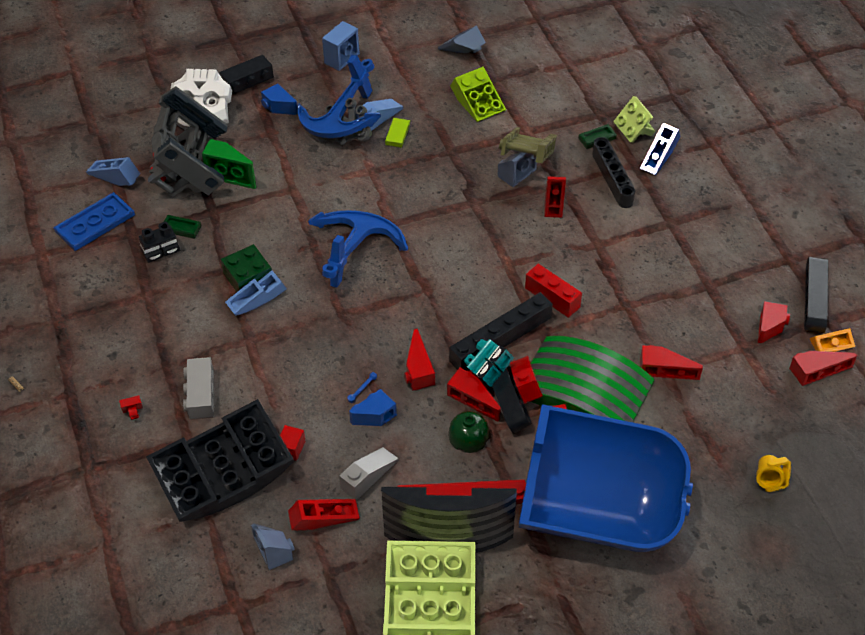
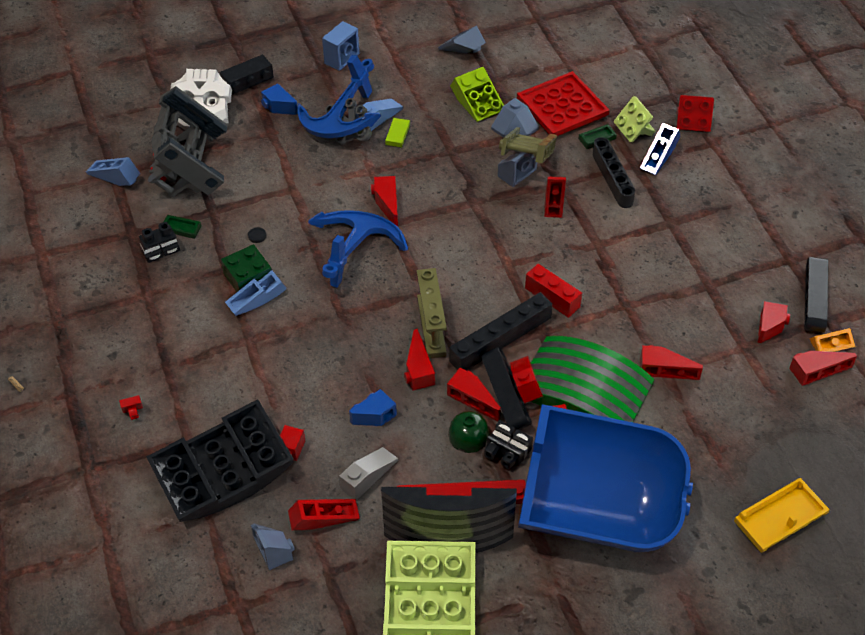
(94, 221): blue tile -> none
(199, 388): light grey brick -> none
(230, 163): green slope -> none
(257, 235): none -> black piece
(351, 398): blue hinge -> none
(385, 196): none -> red slope
(431, 313): none -> olive fence
(486, 361): teal hips -> none
(508, 444): none -> black hips
(515, 115): none -> sand blue slope
(563, 104): none -> red plate
(695, 113): none -> red bracket
(770, 473): yellow piece -> none
(780, 514): none -> yellow container

